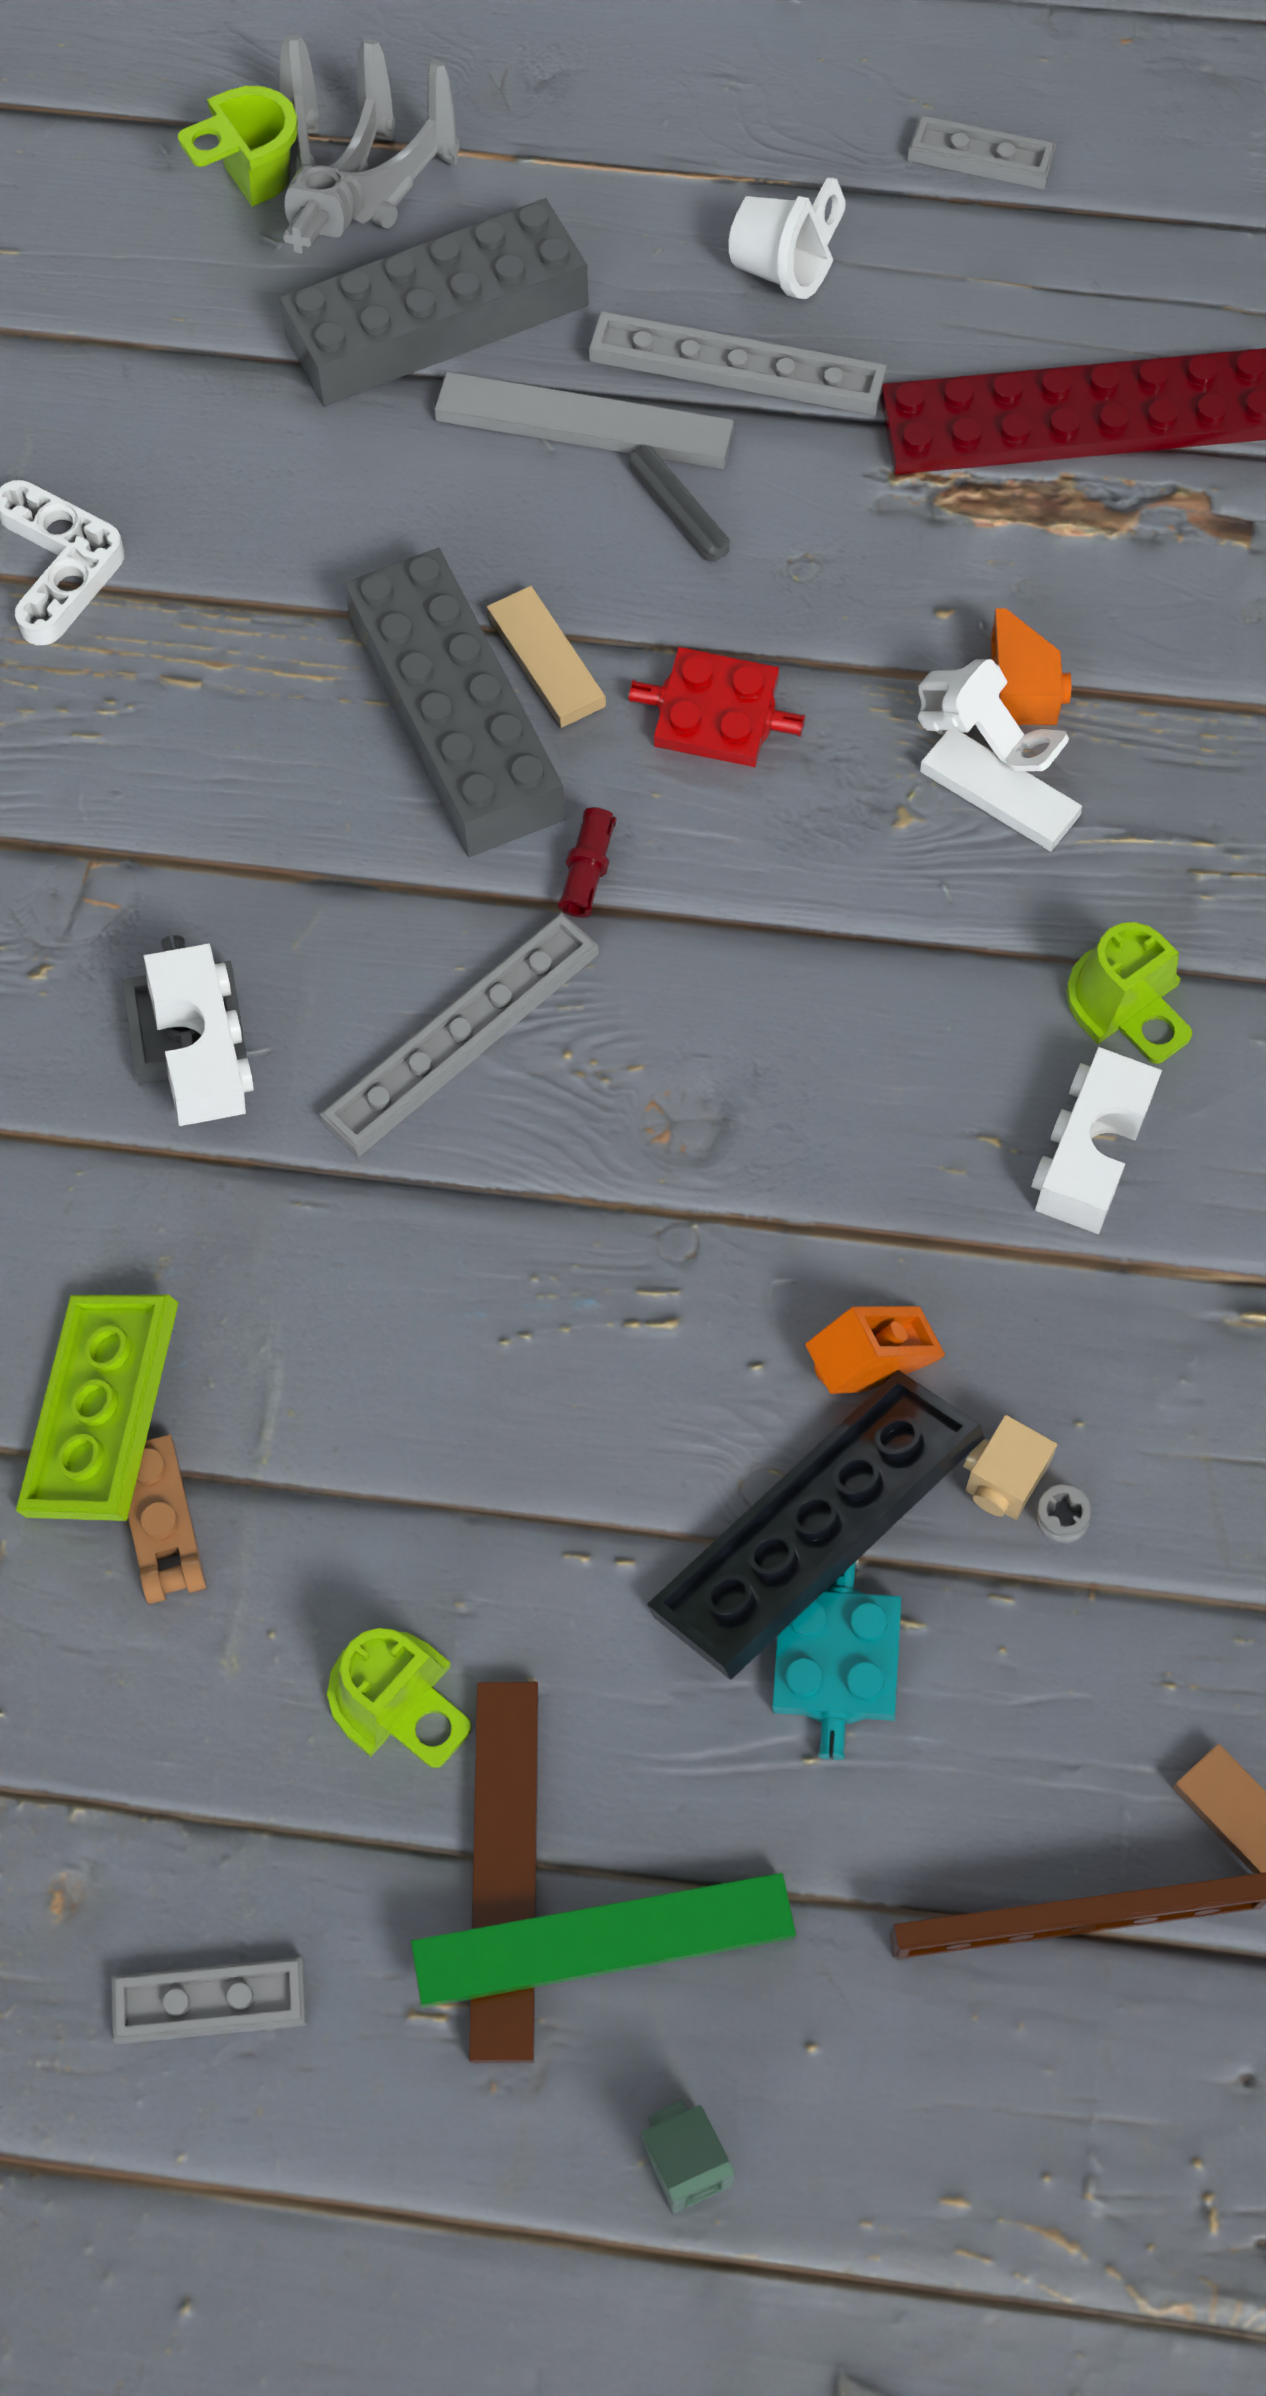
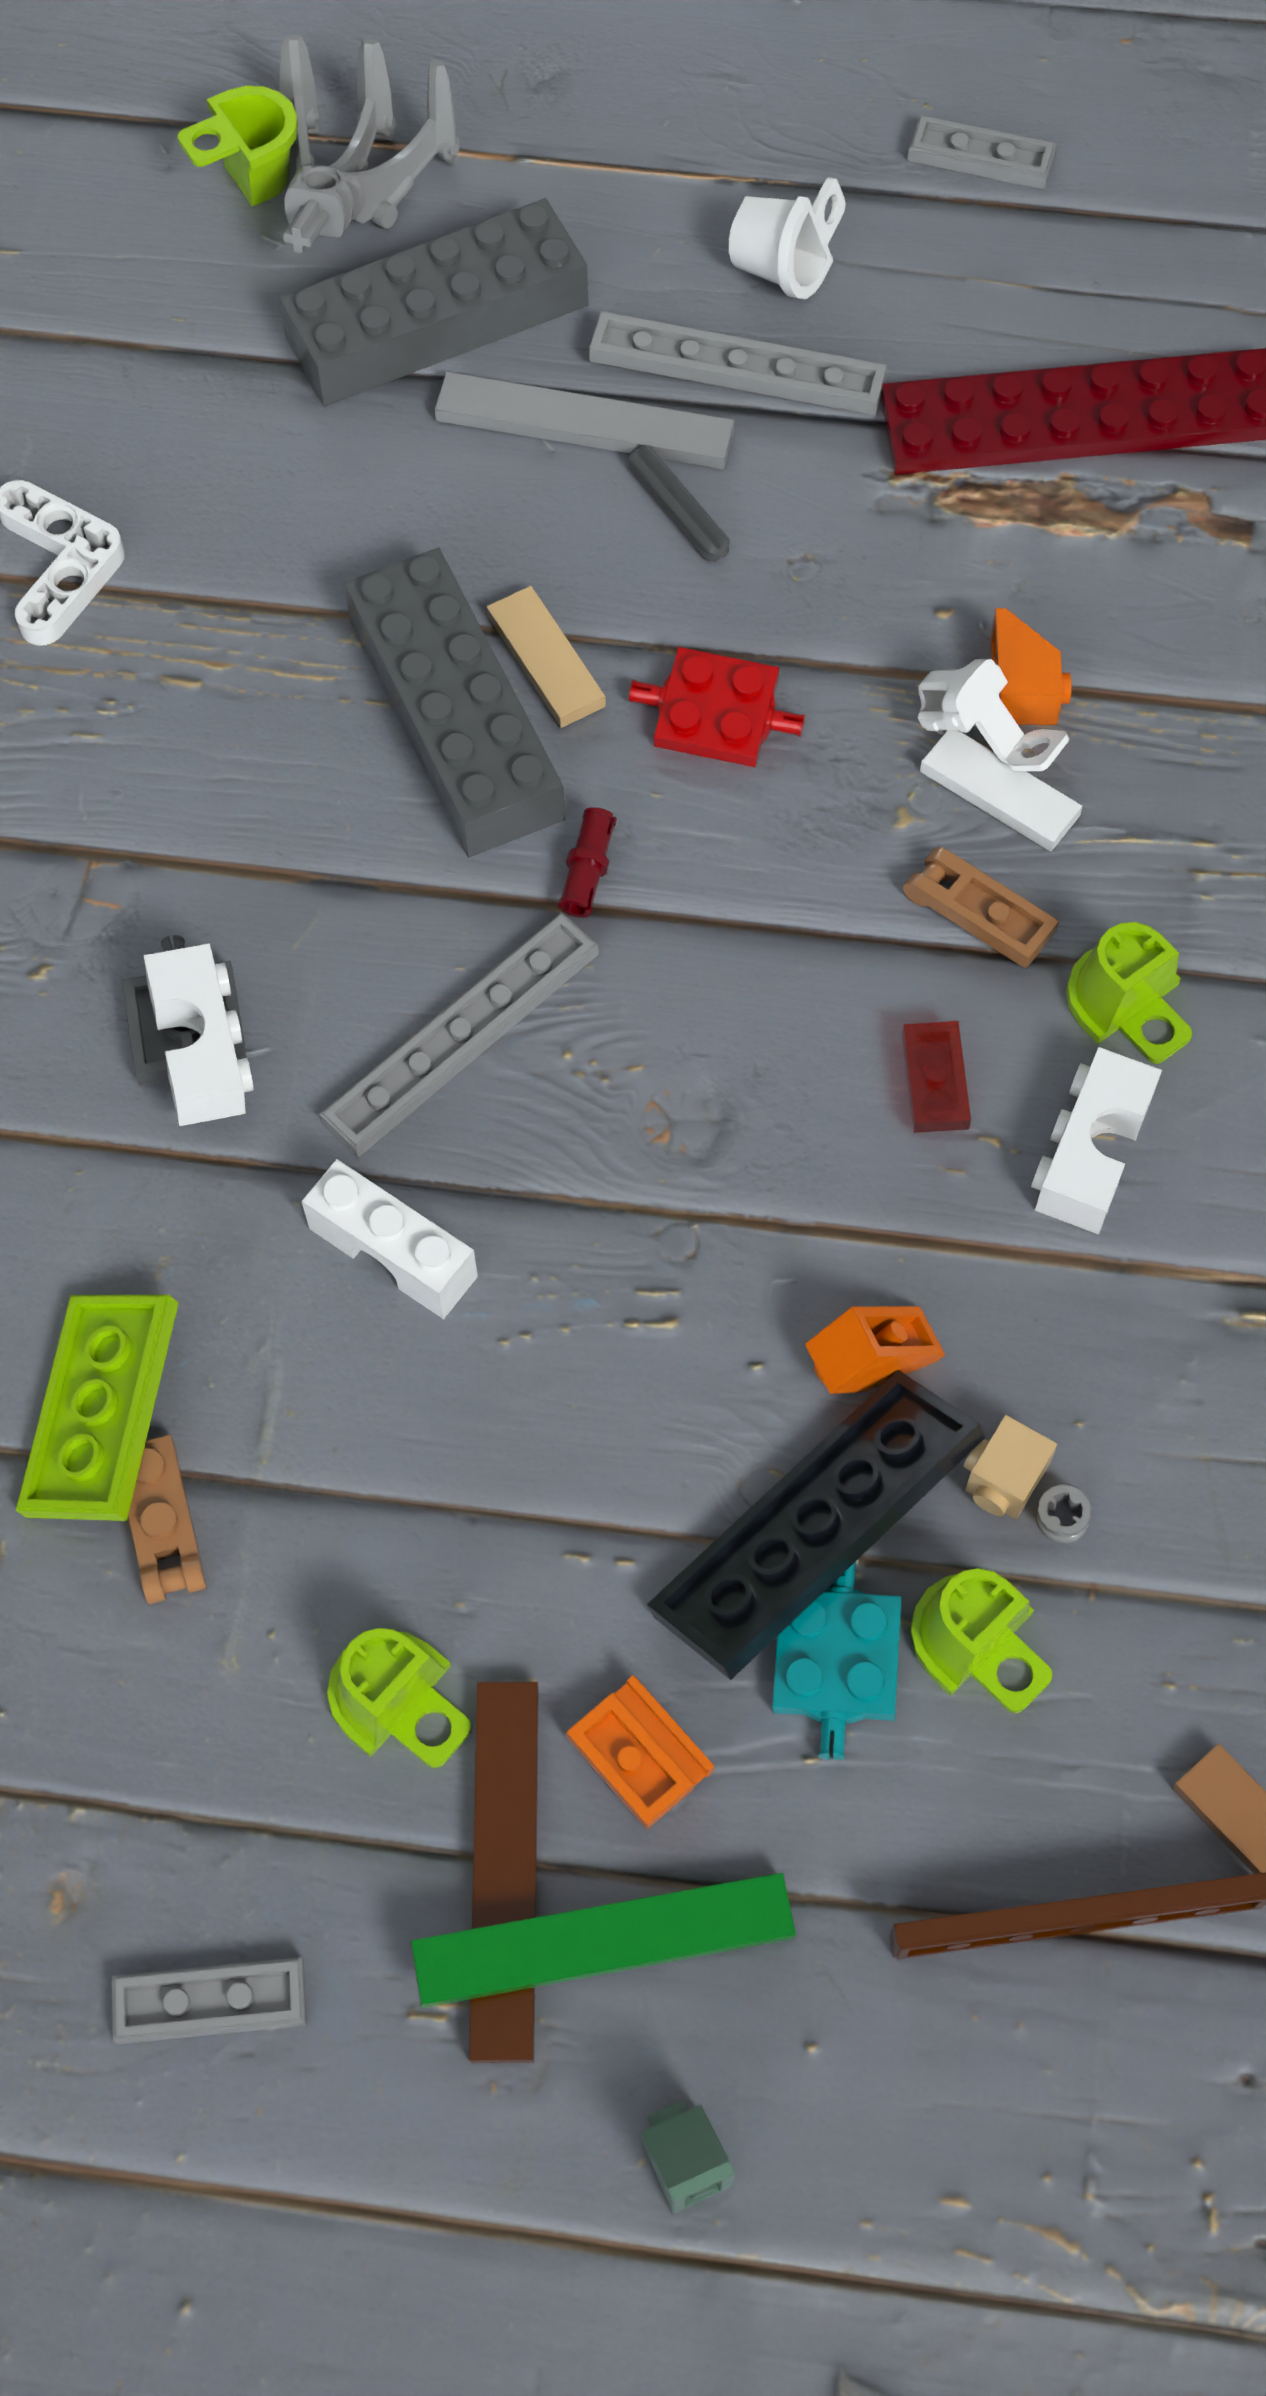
(418, 1253): none -> white arch
(640, 1752): none -> orange plate
(936, 1077): none -> clear red plate
(968, 1630): none -> lime container
(981, 906): none -> medium nougat plate

